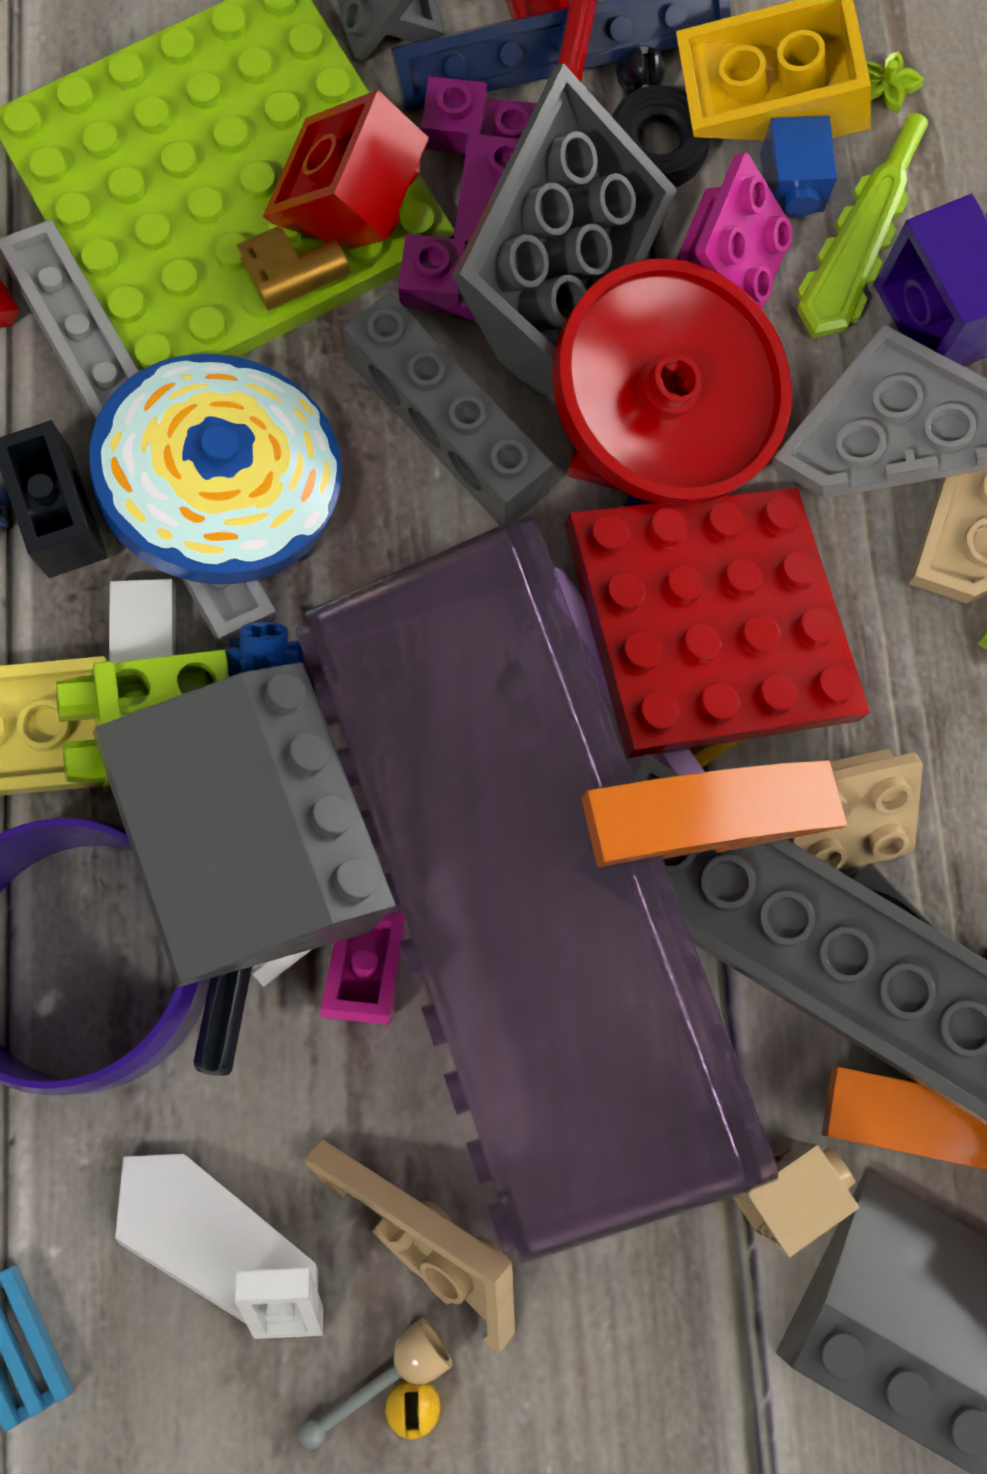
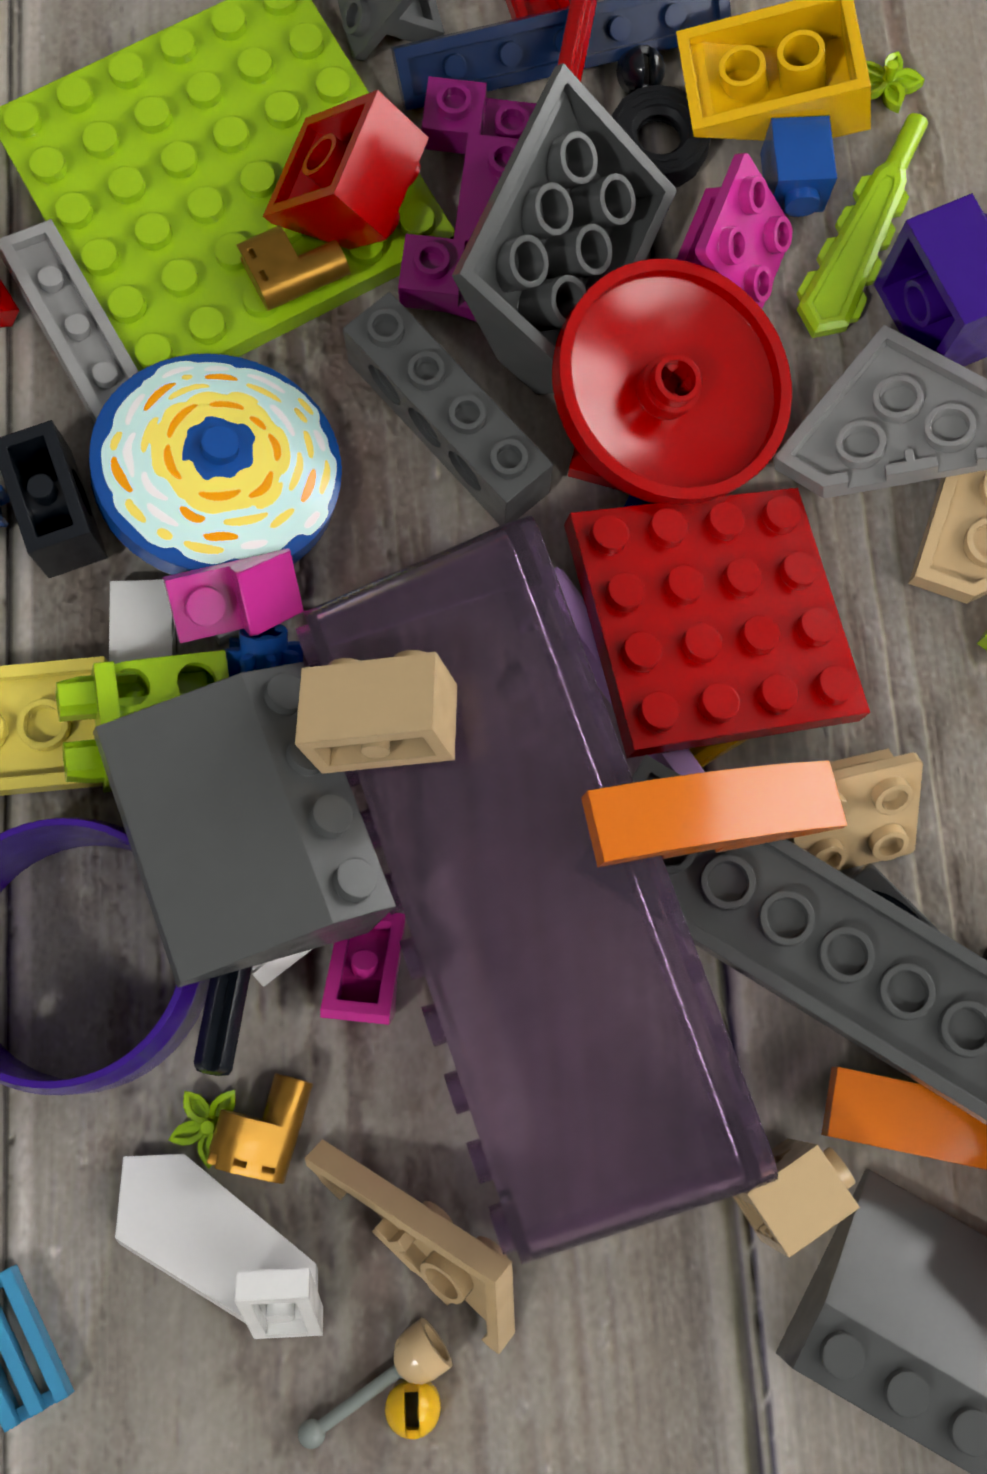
(203, 1120): none -> lime plant
(234, 596): none -> dark pink slope
(266, 1144): none -> pearl gold piece
(377, 712): none -> tan brick

